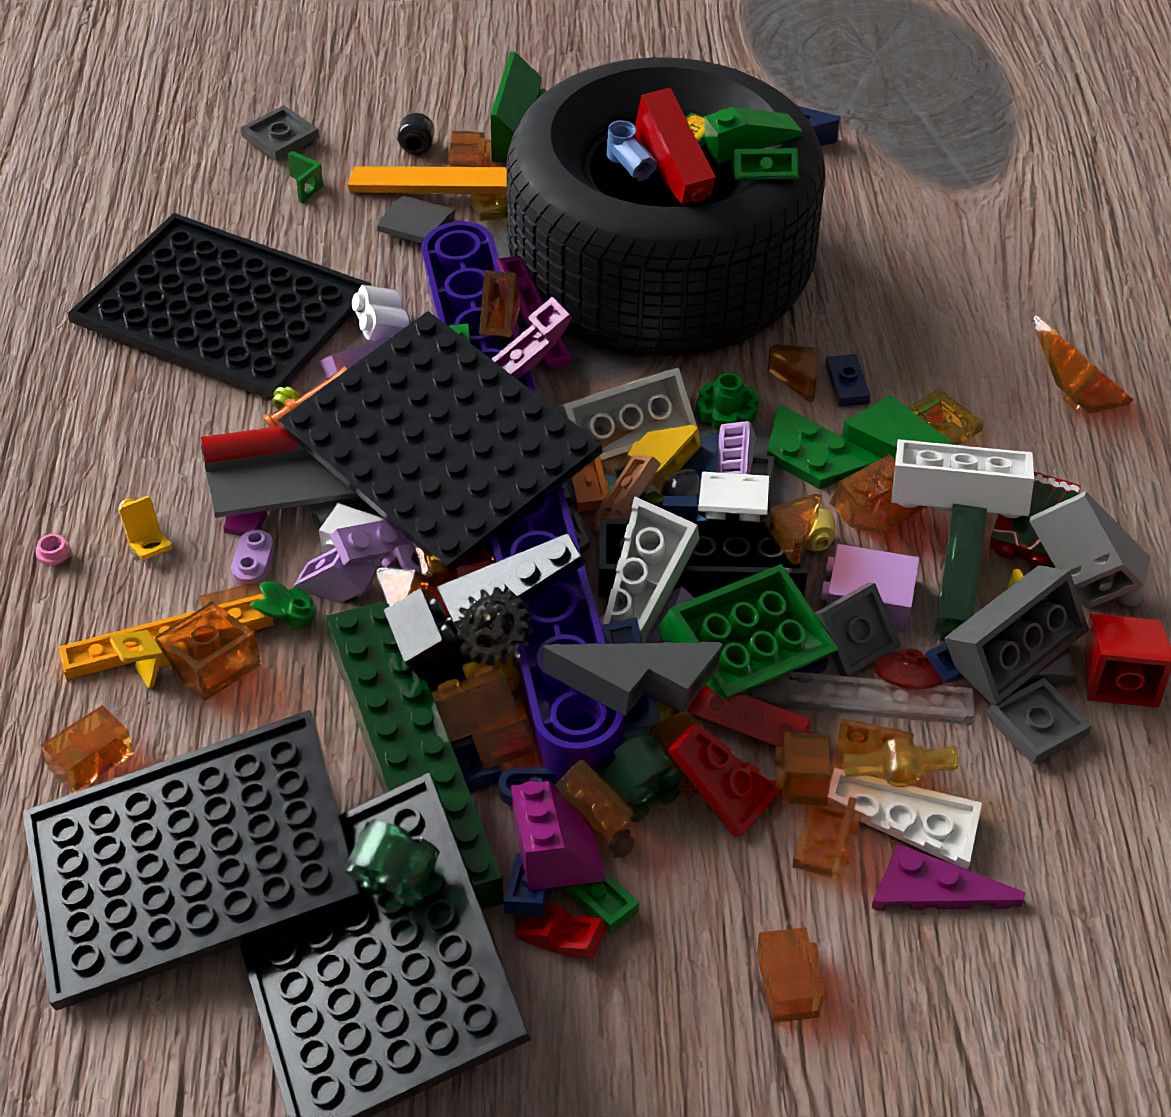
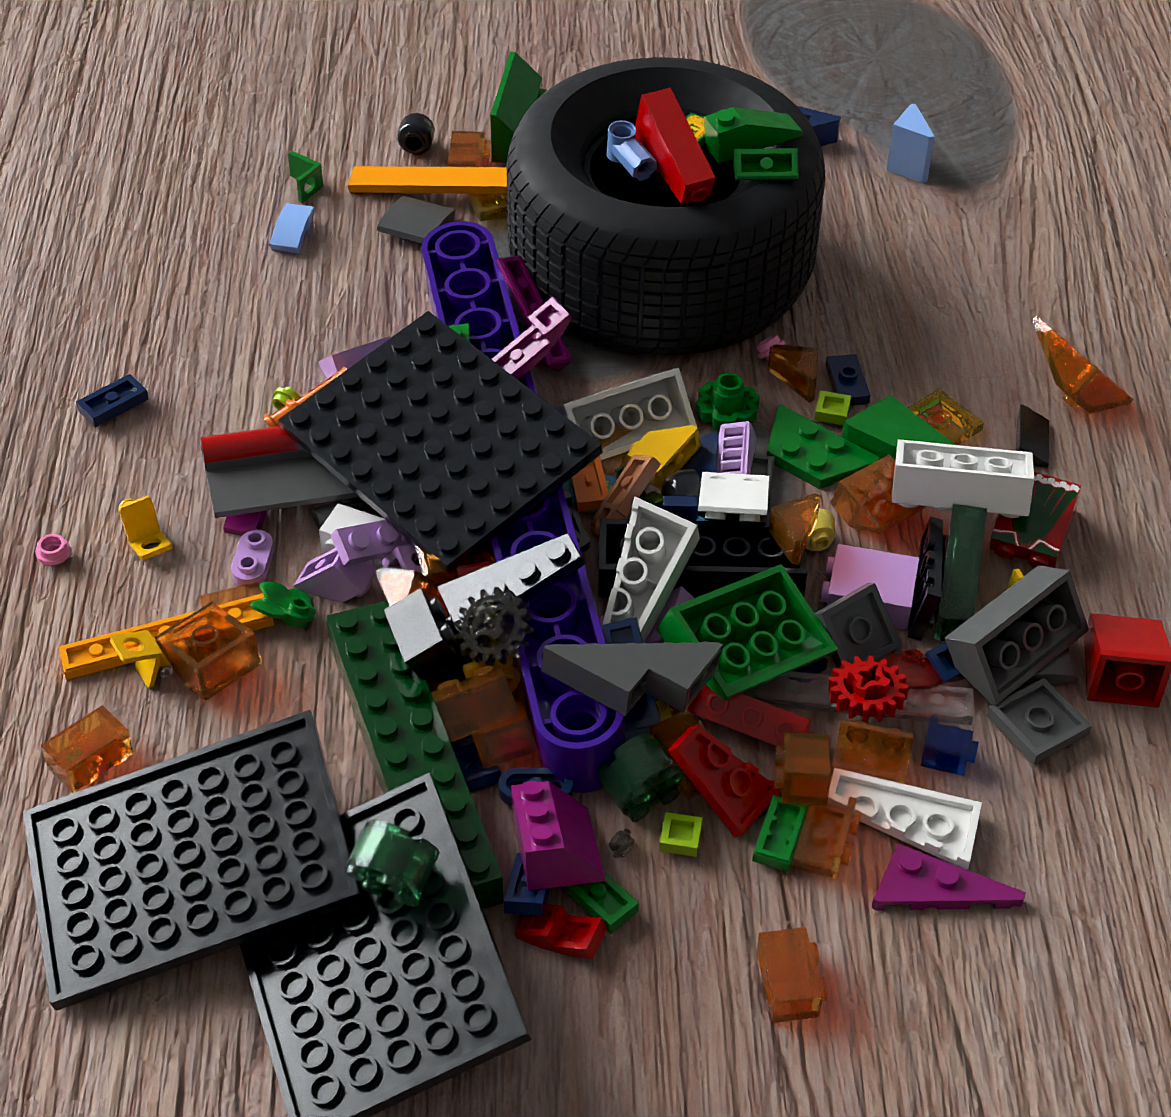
(112, 400): none -> dark blue plate
(220, 305): black plate -> none
(280, 132): dark grey plate -> none
(291, 228): none -> light blue slope
(379, 312): white brick -> none
(499, 303): clear orange slope -> none
(595, 799): clear orange bracket -> none
(680, 834): none -> lime plate
(764, 346): none -> bright pink plate
(780, 834): none -> green plate
(832, 407): none -> lime plate
(868, 689): none -> red gear
(900, 762): clear yellow pin -> none
(911, 146): none -> light blue slope
(928, 579): none -> black wing
(948, 748): none -> clear blue brick
(1033, 435): none -> black slope
(1094, 549): light grey slope -> none

